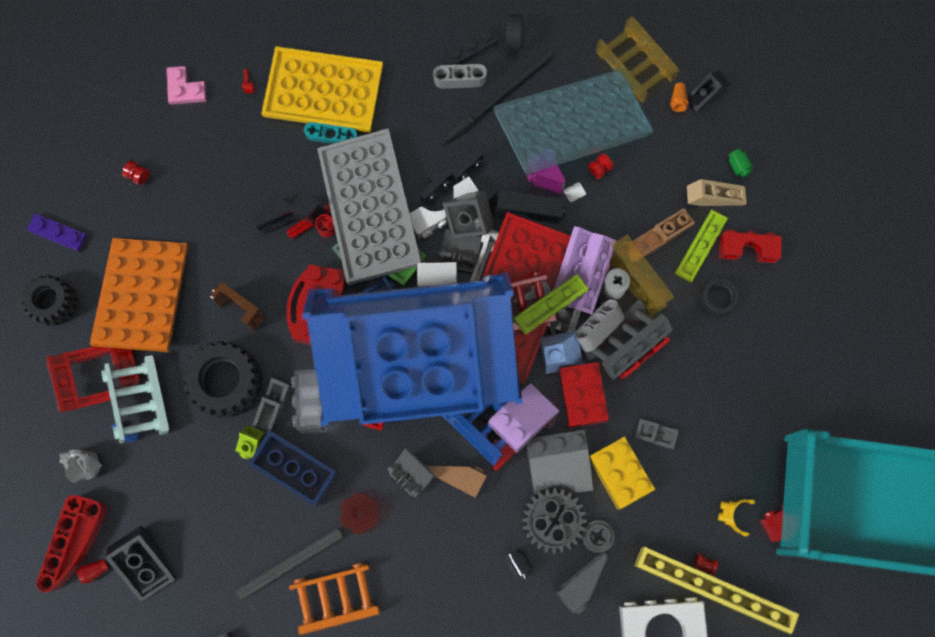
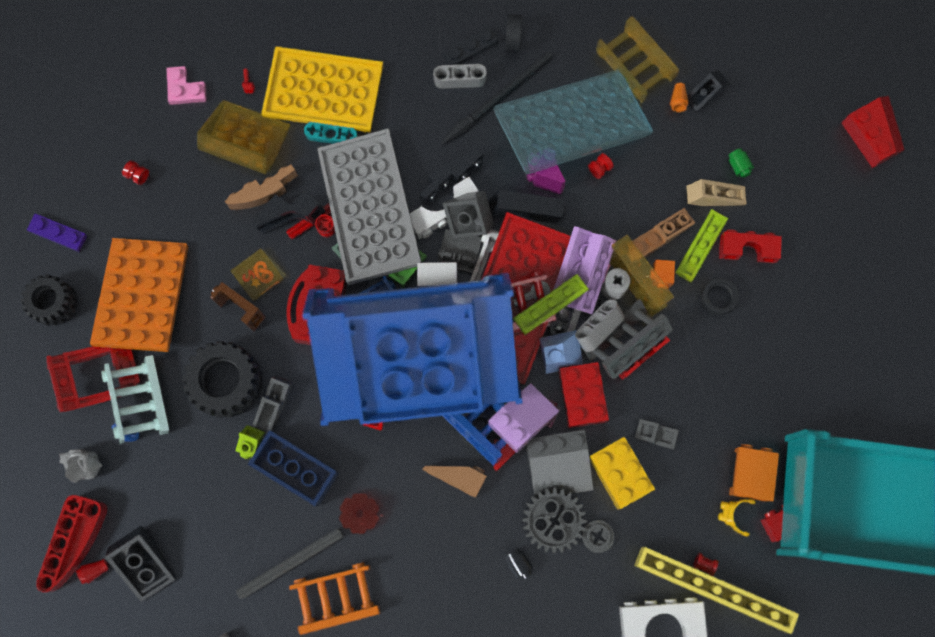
(242, 136): none -> clear yellow slope
(256, 195): none -> medium nougat slope
(257, 274): none -> clear yellow tile
(307, 402): clear brick -> none
(412, 471): dark grey hinge -> none
(574, 192): white sticker -> none
(580, 586): dark grey slope -> none
(665, 270): none -> orange brick
(755, 473): none -> orange panel
(875, 131): none -> red wedge

